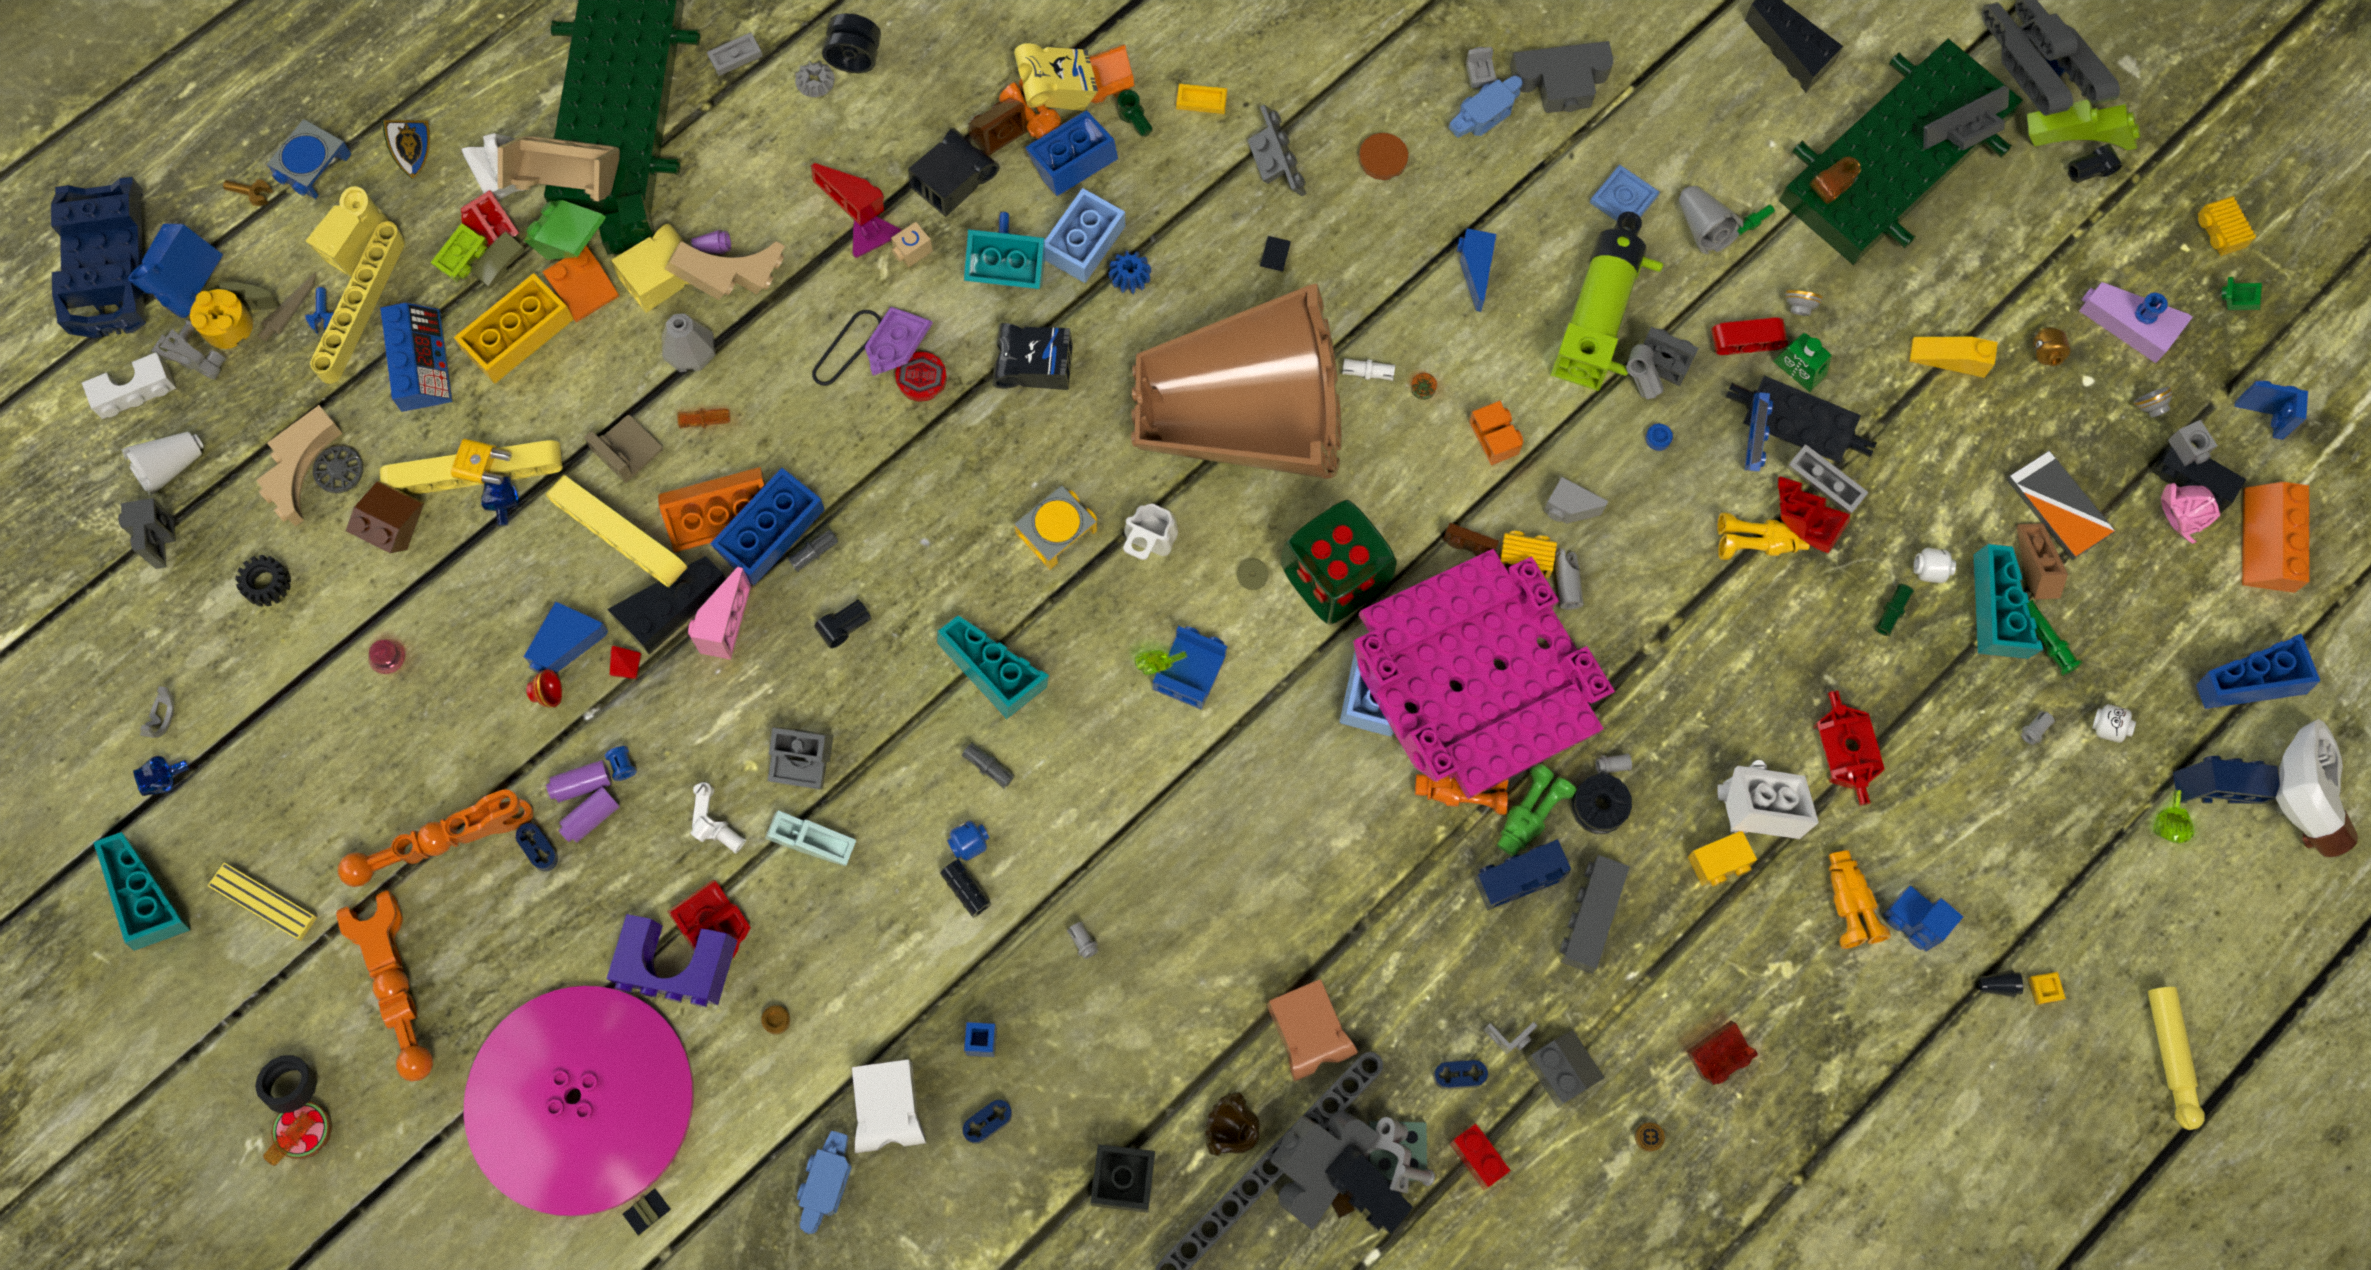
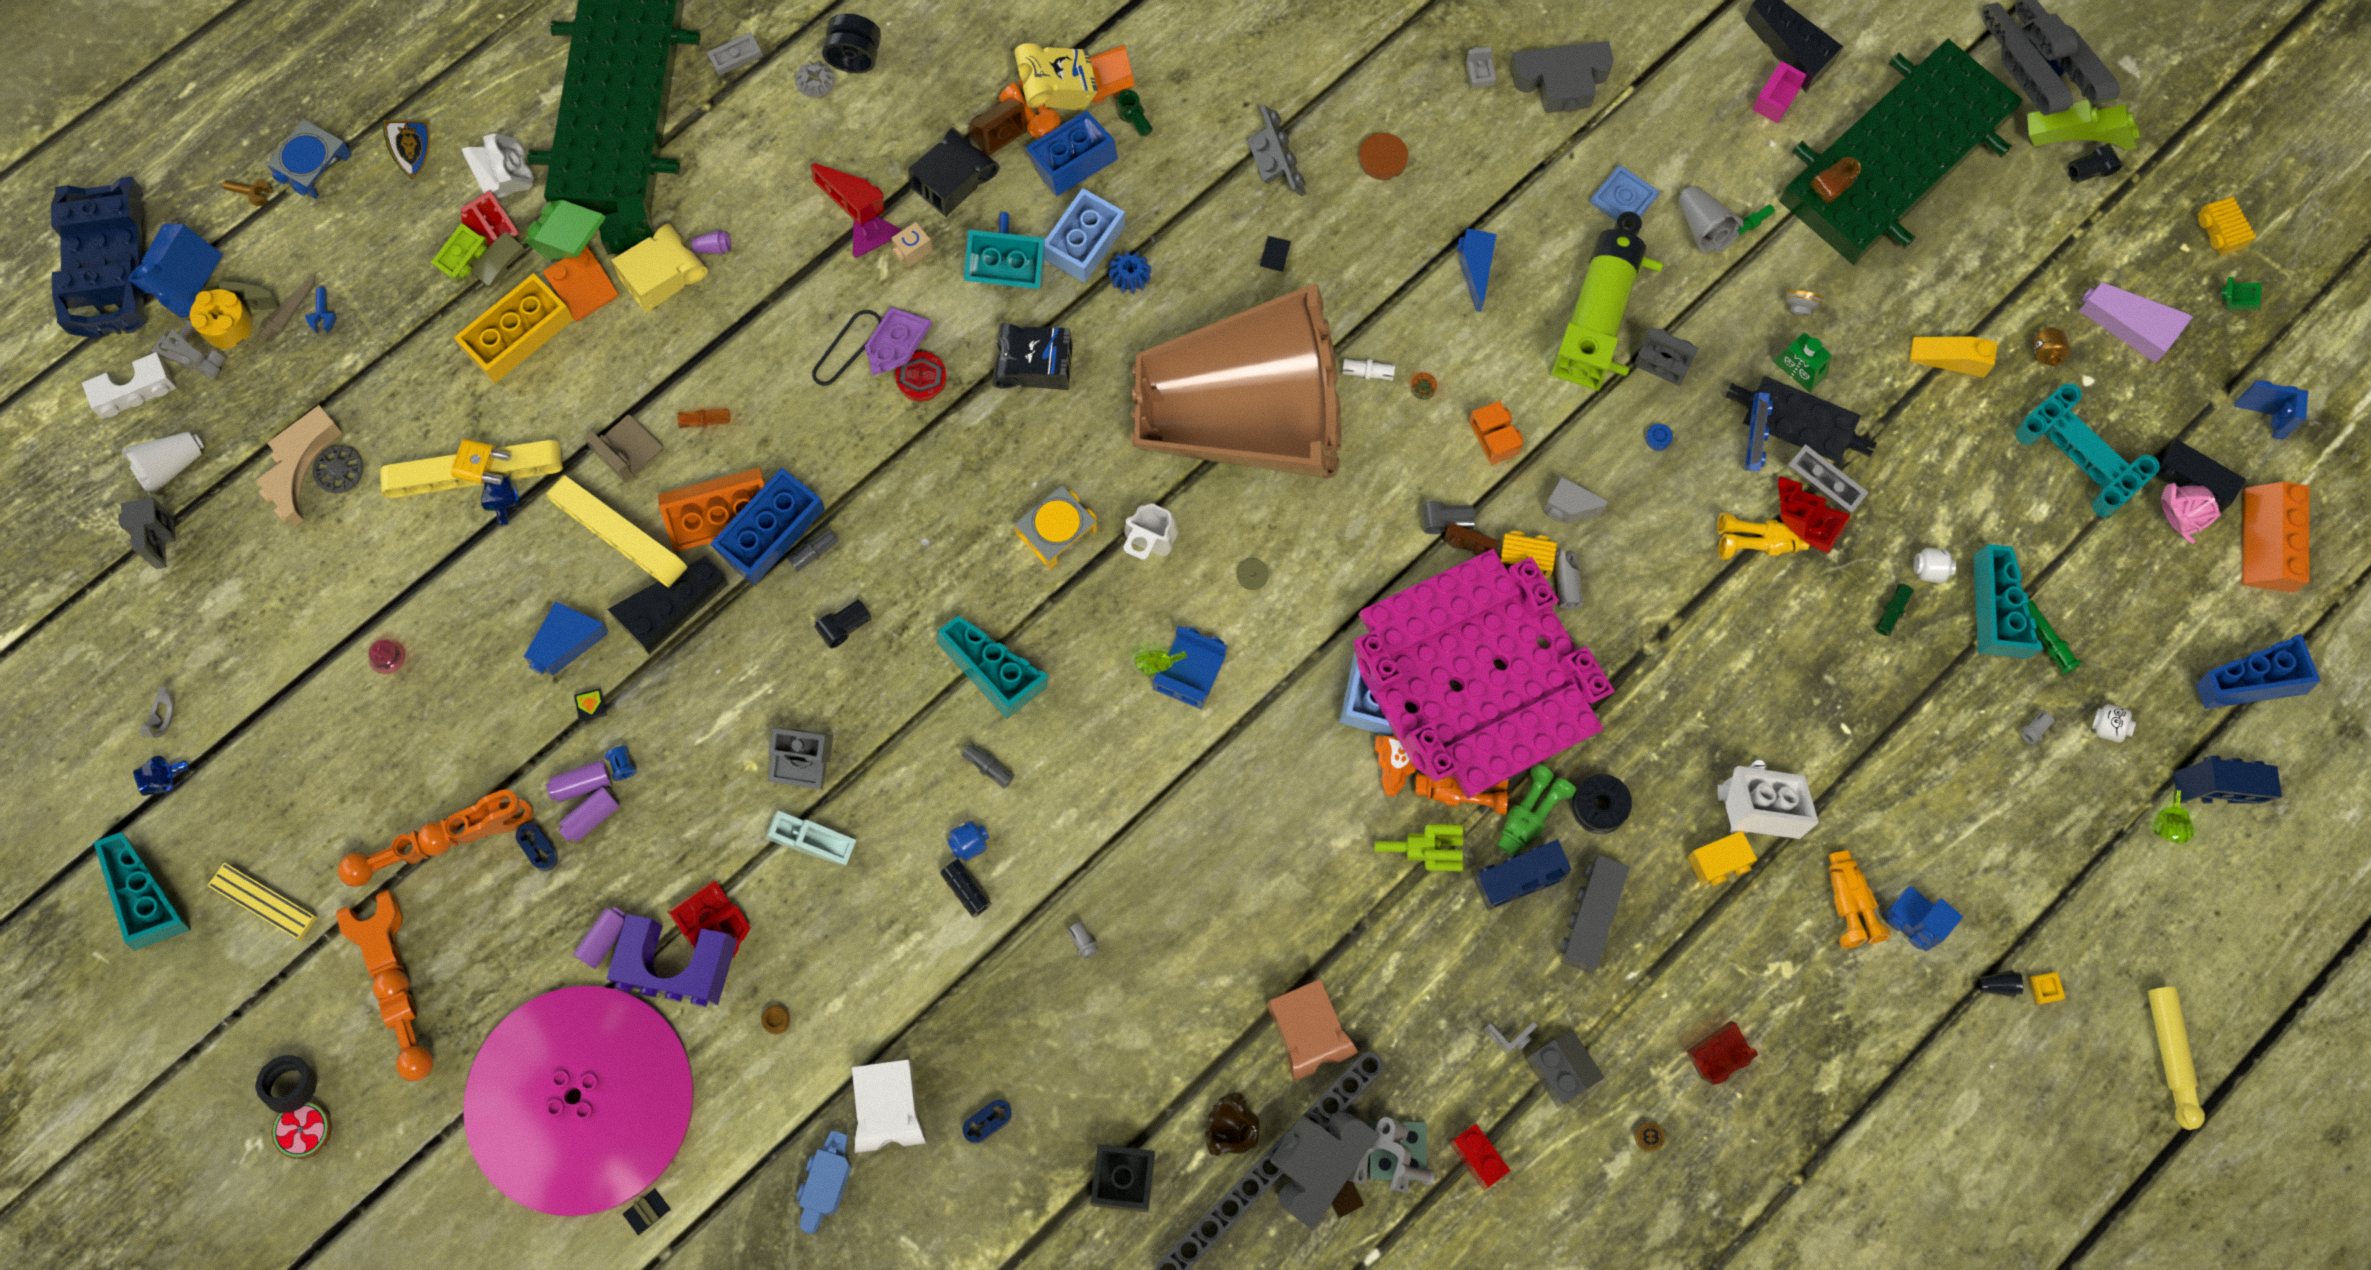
(256, 568): black tyre -> none
(289, 1138): clear orange axle -> none
(346, 230): light yellow piece -> none
(359, 313): light yellow beam -> none
(385, 518): reddish brown slope -> none
(416, 356): blue slope -> none
(545, 689): red piece -> none
(558, 163): tan windscreen -> none
(590, 705): none -> tile
(600, 937): none -> medium lavender brick
(624, 662): red slope -> none
(687, 343): light grey cone -> none
(707, 828): white pin -> none
(719, 274): tan arch -> none
(721, 616): bright pink slope -> none
(980, 1039): blue brick -> none
(1201, 98): yellow tile -> none
(1338, 561): dark green piece -> none
(1368, 1190): black brick -> none
(1394, 763): none -> orange rock
(1427, 847): none -> lime plant
(1438, 516): none -> dark grey piece
(1460, 1067): dark blue beam -> none
(1486, 108): medium blue hinge -> none
(1611, 764): light grey pin -> none
(1645, 371): light grey piece -> none
(1749, 336): red beam -> none
(1779, 92): none -> dark pink panel
(1847, 767): red plate -> none
(1969, 123): dark grey bracket -> none
(2041, 562): medium nougat slope -> none
(2060, 505): tile -> none
(2087, 449): none -> teal beam
(2150, 303): blue bush -> none
(2155, 402): light grey piece -> none
(2198, 435): light grey brick -> none
(2311, 791): white piece -> none

